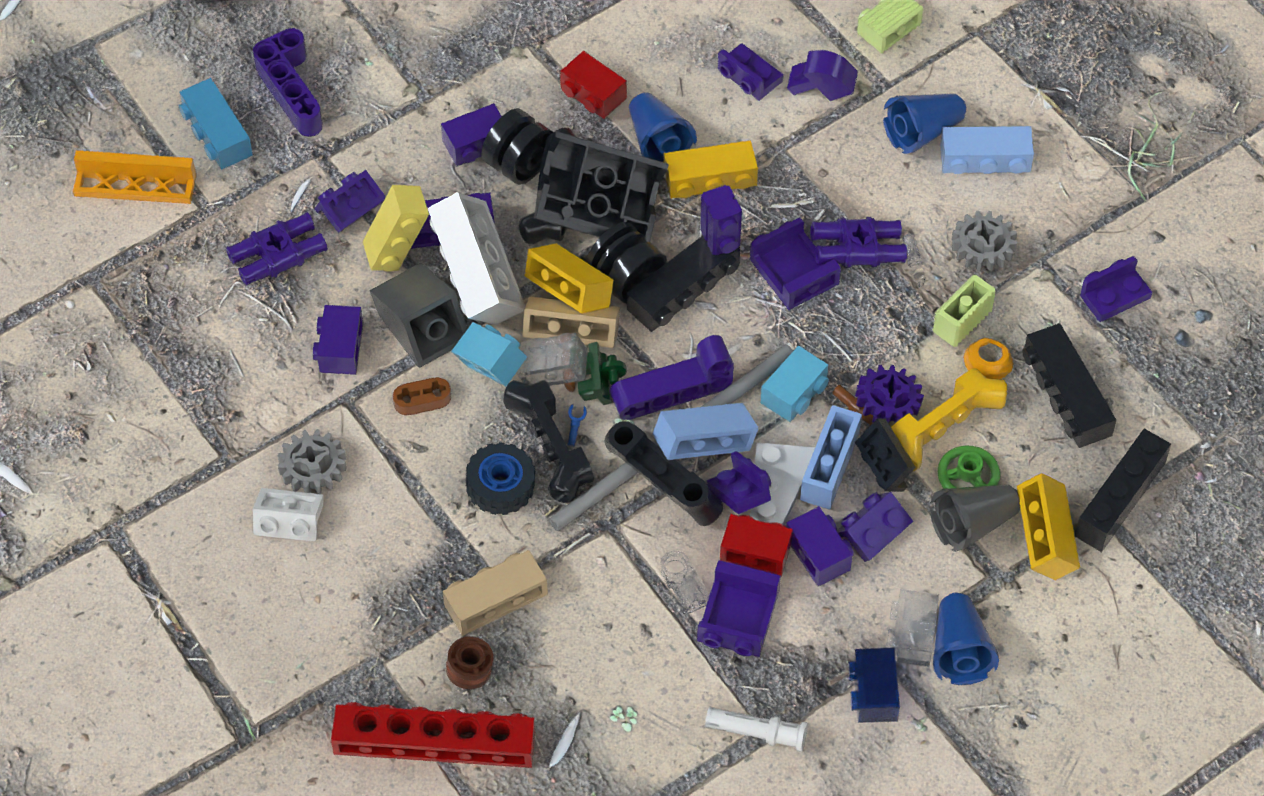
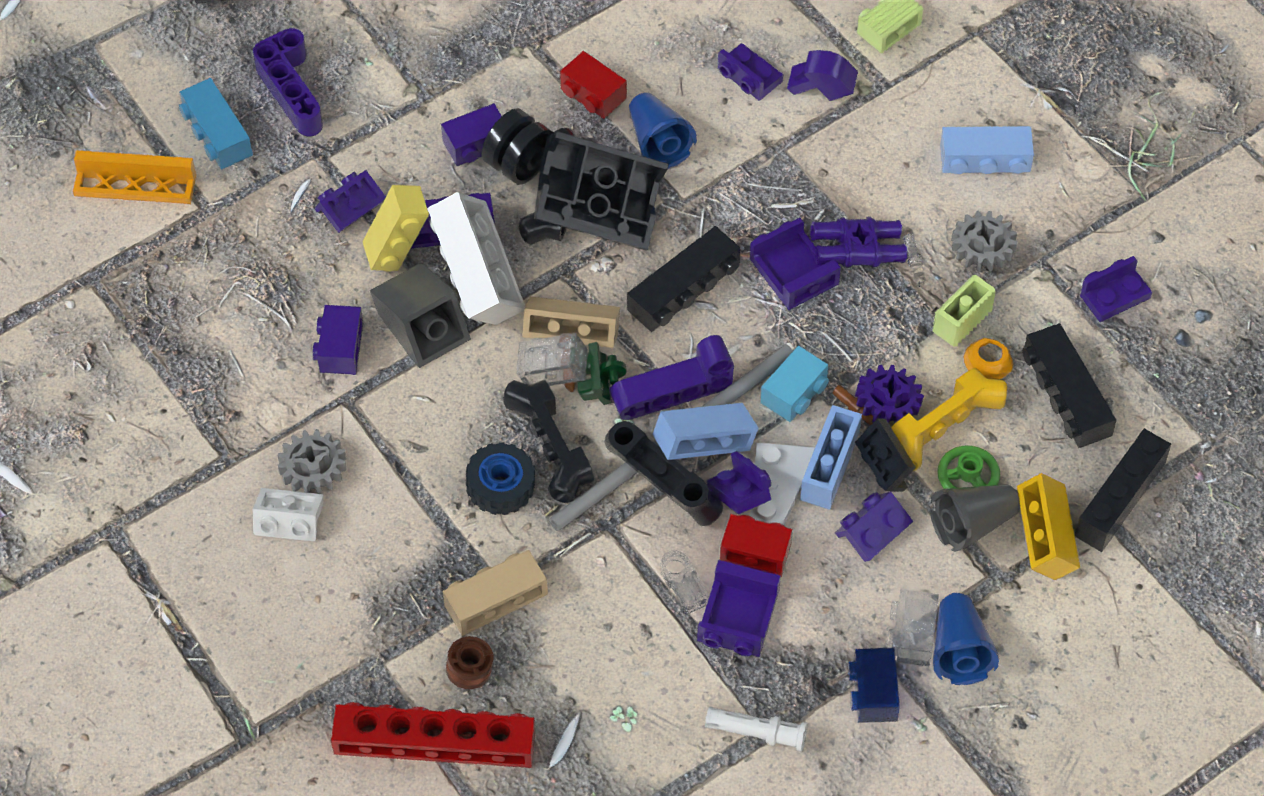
(276, 249): dark purple pin -> none
(422, 396): dark orange beam -> none
(490, 353): medium azure brick -> none
(568, 278): yellow brick -> none
(575, 424): blue hand -> none
(625, 258): black wheel -> none
(710, 167): yellow brick -> none
(721, 220): dark purple brick -> none
(820, 546): dark purple brick -> none
(920, 118): blue cone -> none

